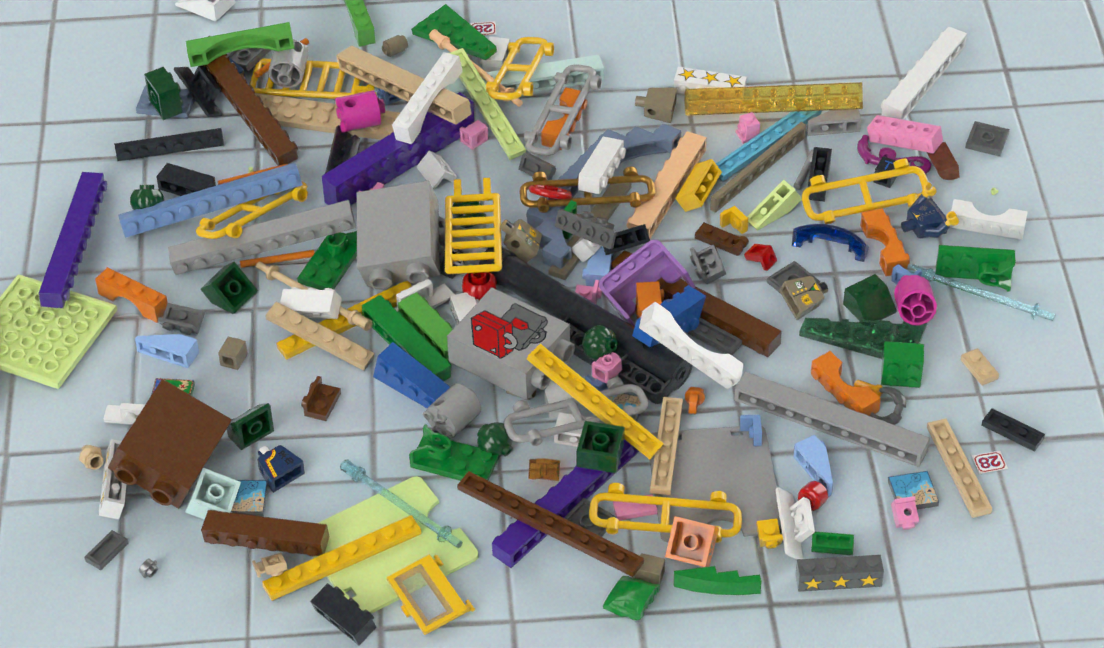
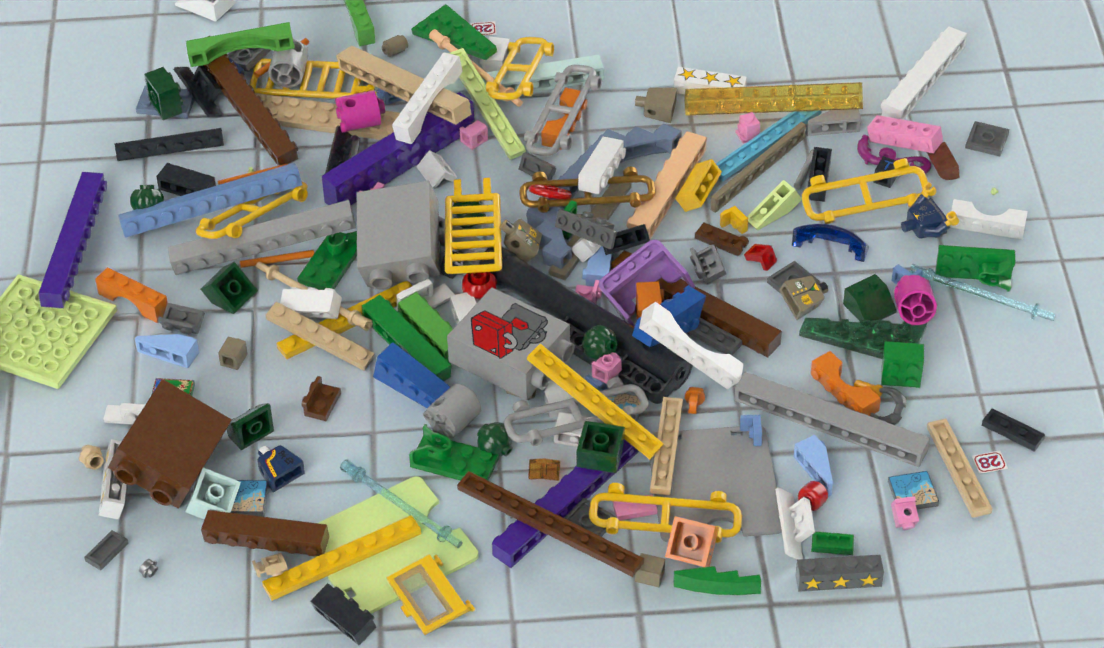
(631, 597): green slope -> none
(769, 533): yellow bracket -> none
(878, 226): orange arch -> none
(979, 366): tan plate -> none

